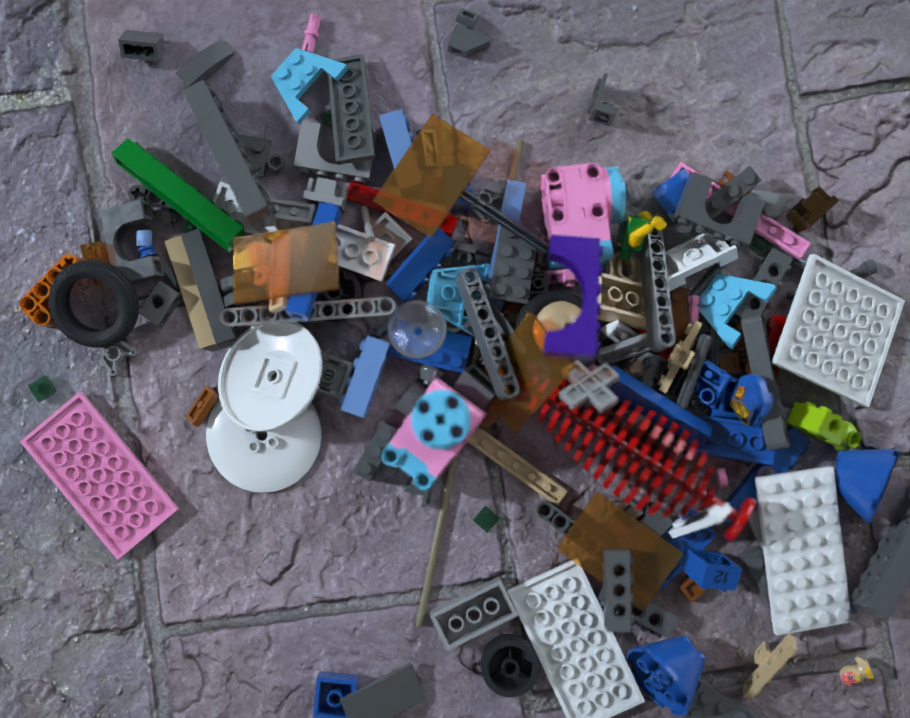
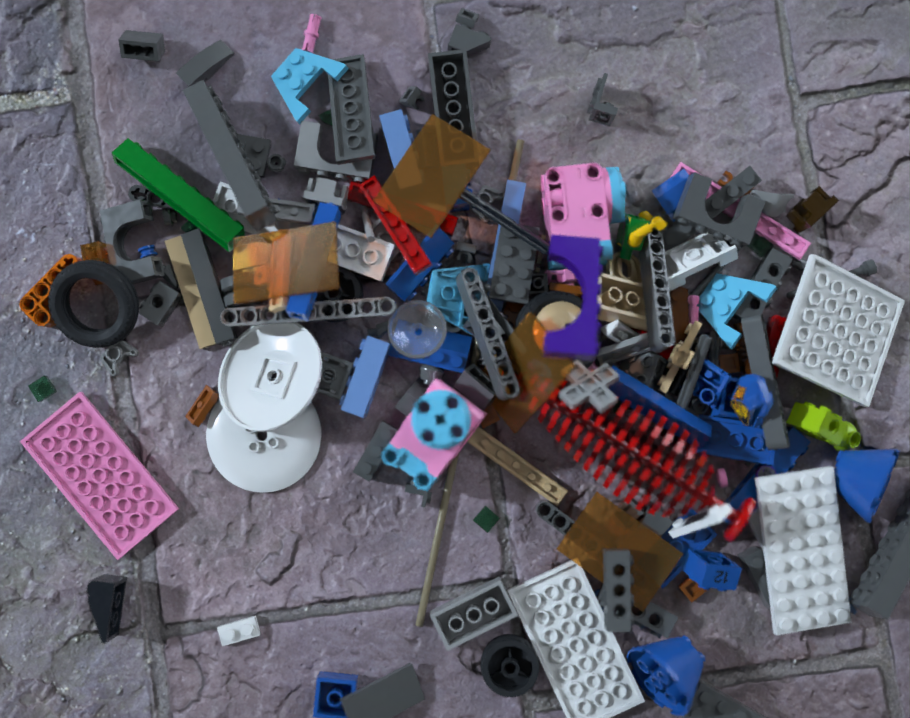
(106, 604): none -> black slope
(144, 237): light blue hose -> none
(238, 630): none -> white plate
(397, 229): none -> red tile
(410, 96): none -> dark grey tile
(452, 90): none -> dark grey brick
(575, 290): none -> dark orange plate
(769, 664): tan plate -> none
(856, 673): tan animal -> none

